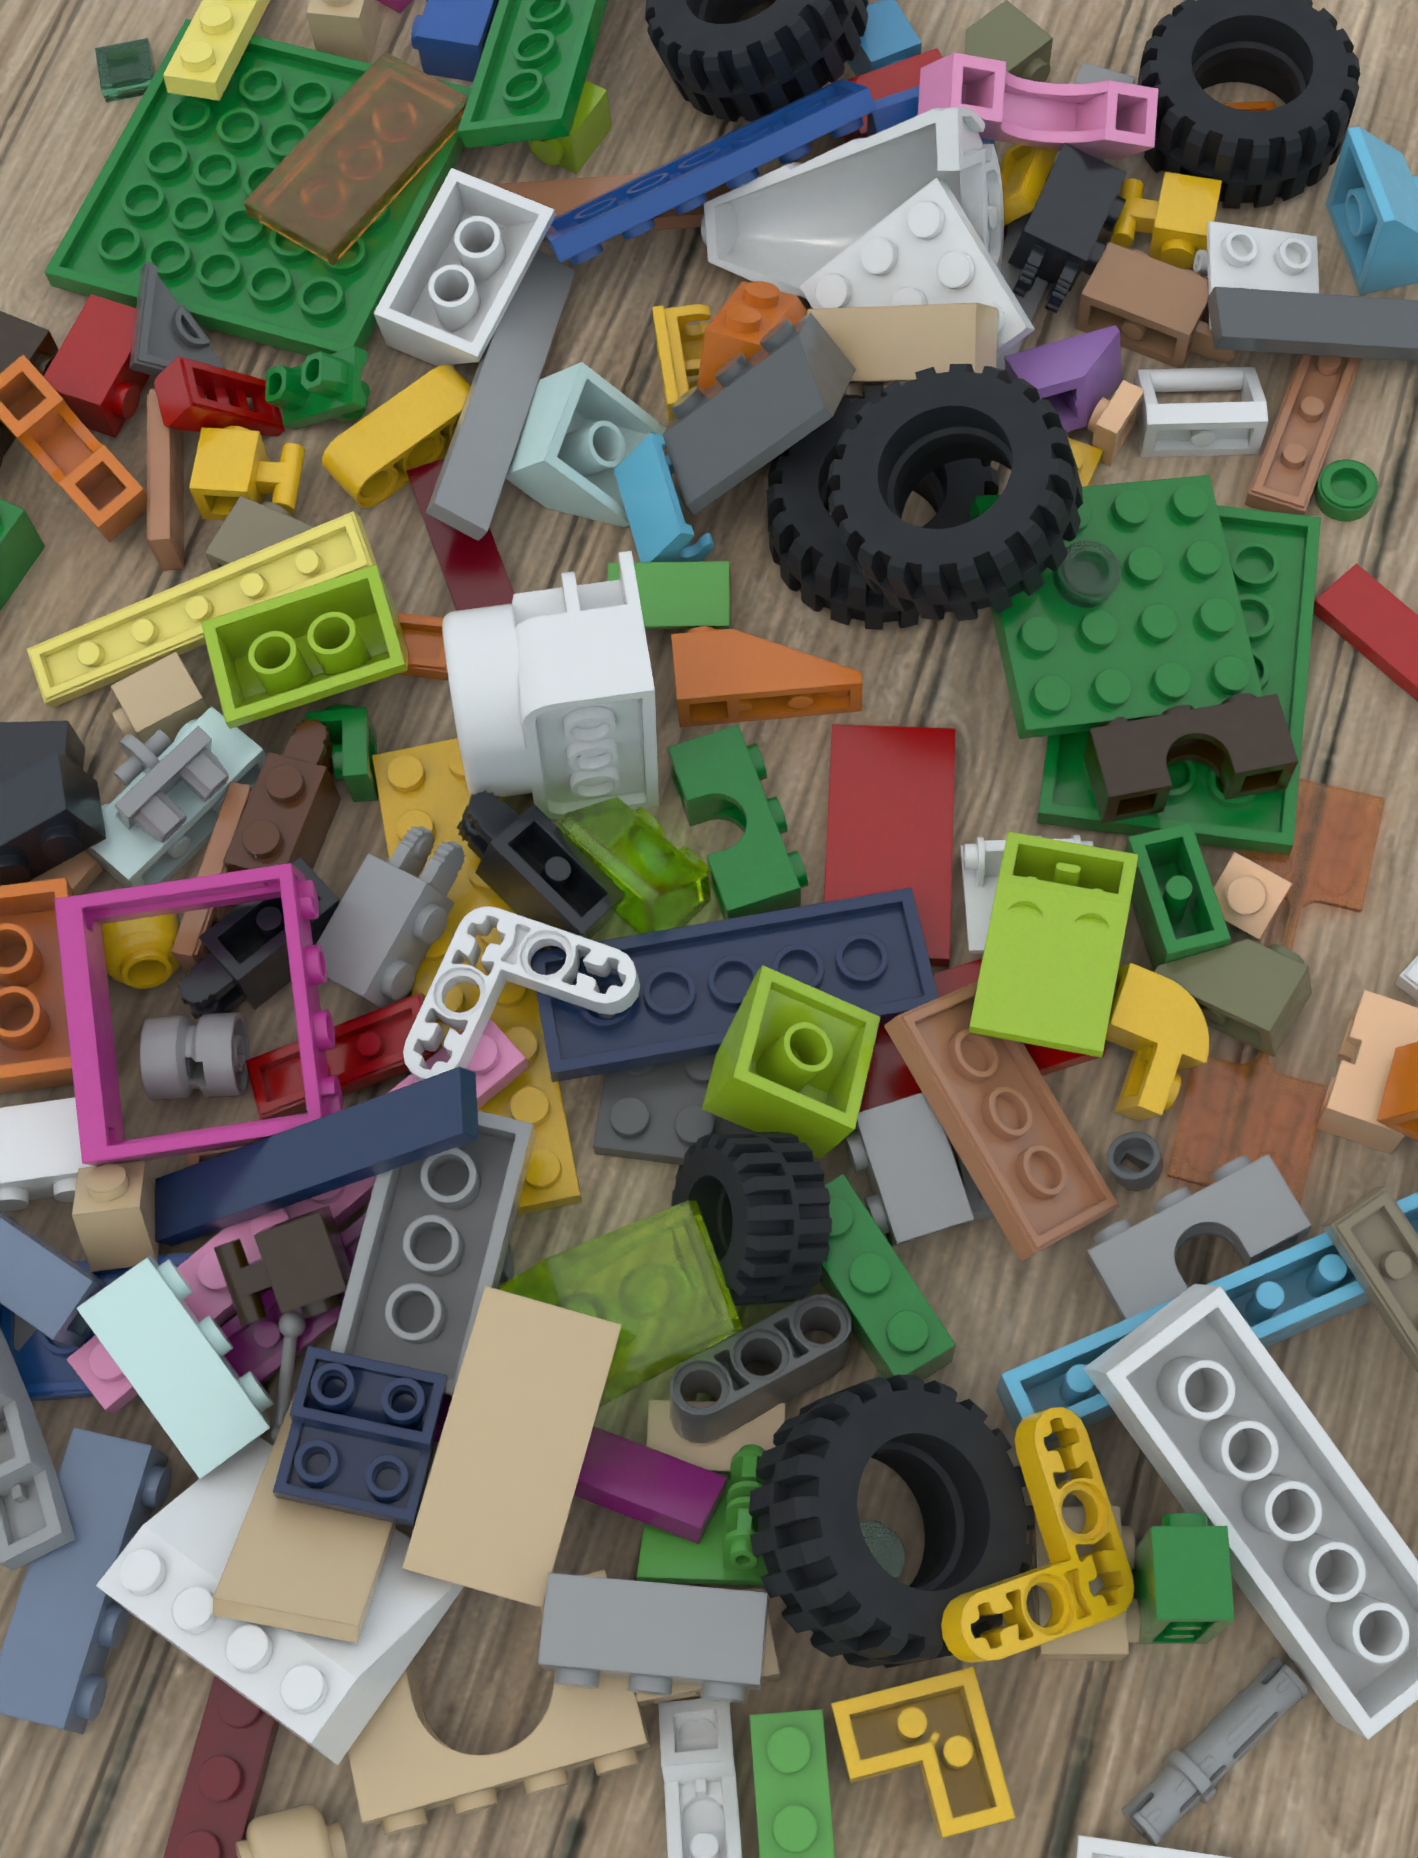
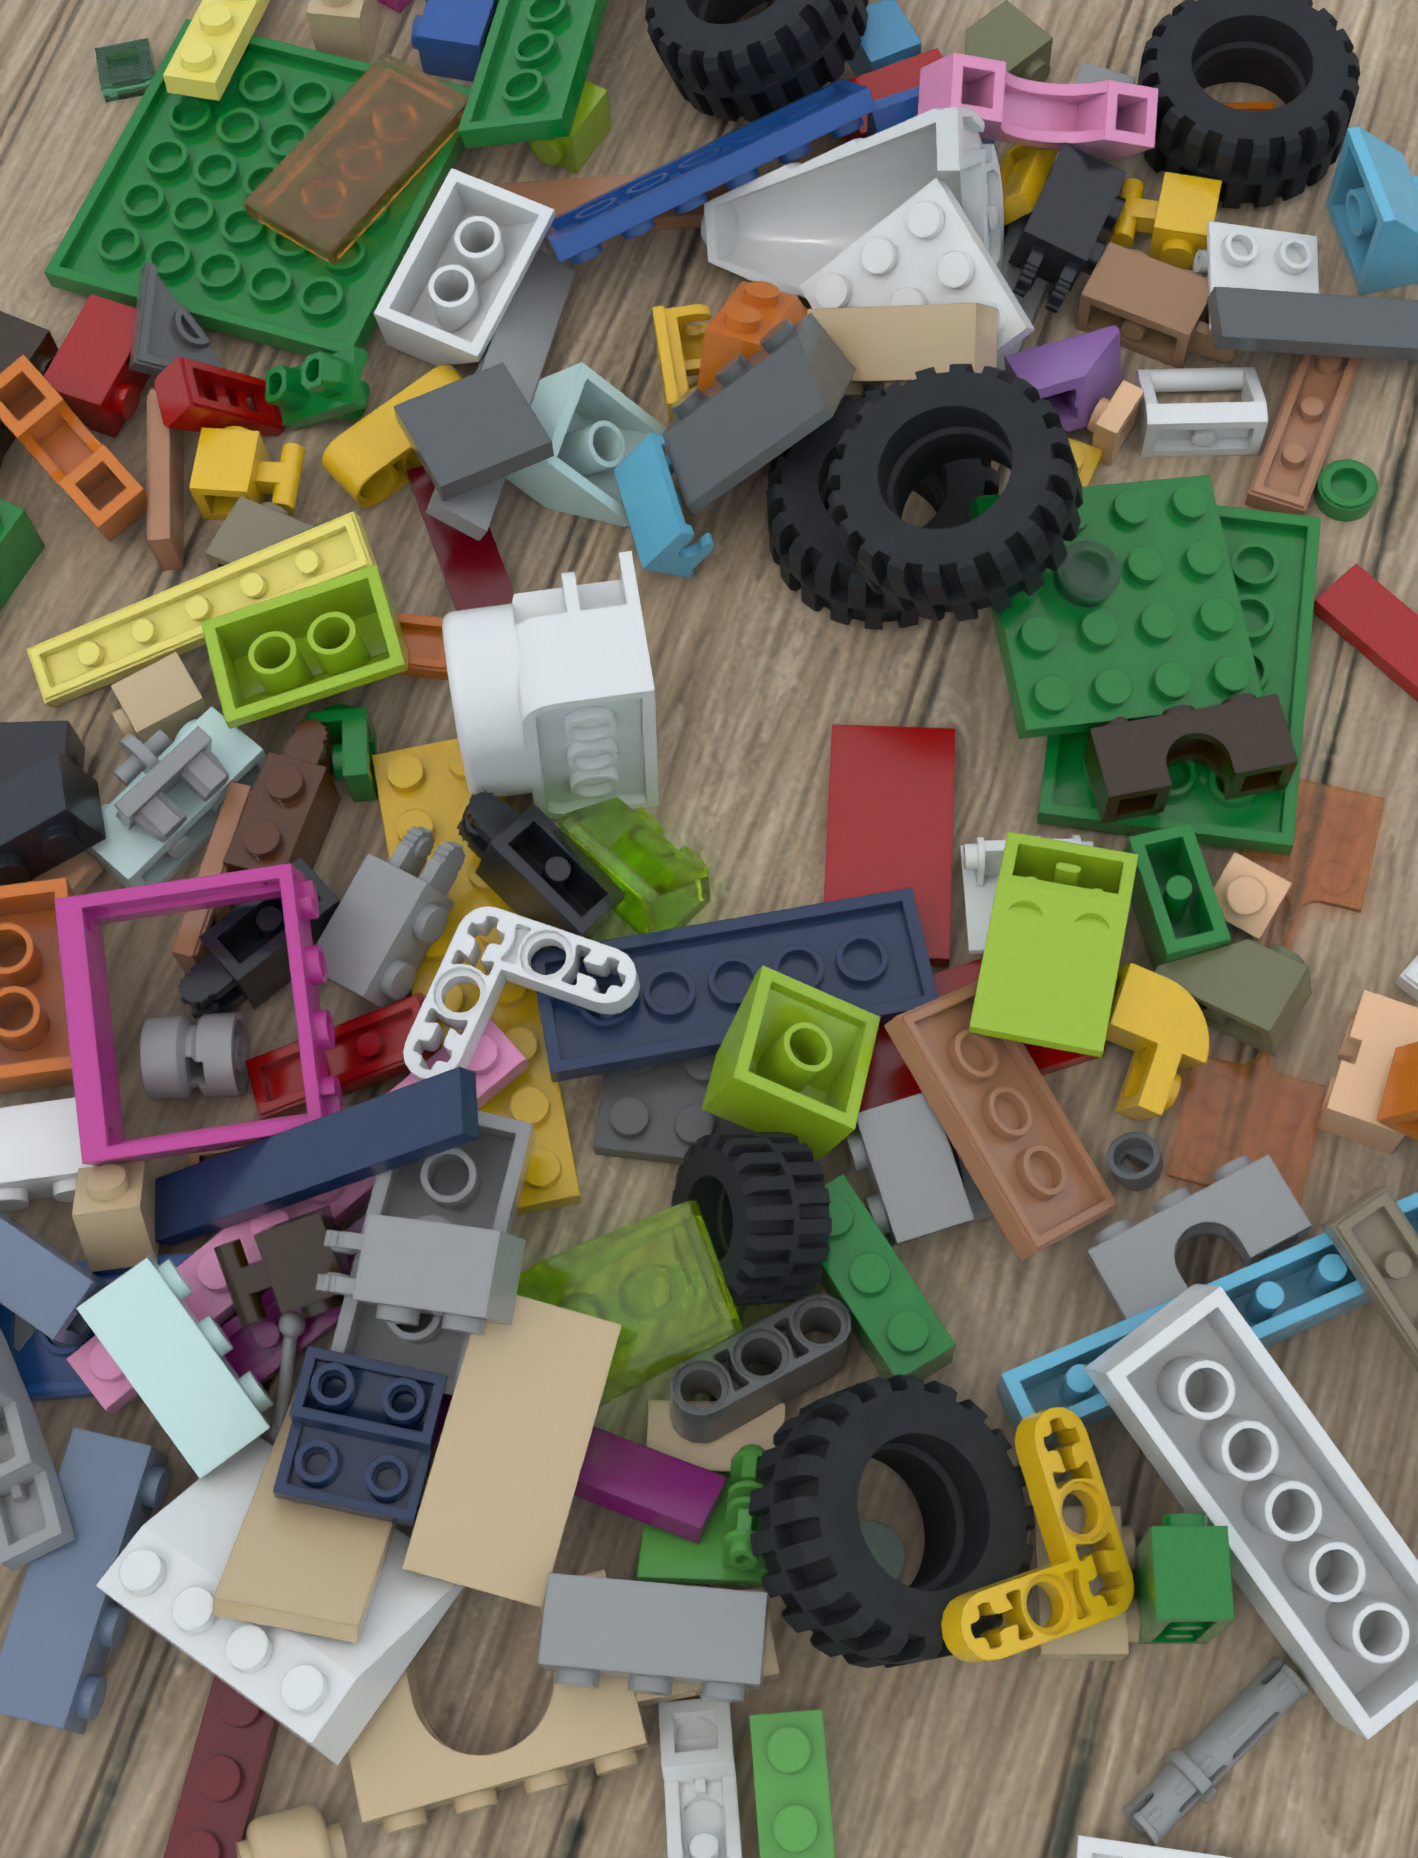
(141, 950): yellow head -> none
(430, 1269): none -> light grey hinge
(473, 431): none -> dark grey tile
(682, 593): bright green hinge -> none
(721, 781): green arch -> none
(746, 678): orange slope -> none
(943, 1731): yellow brick -> none

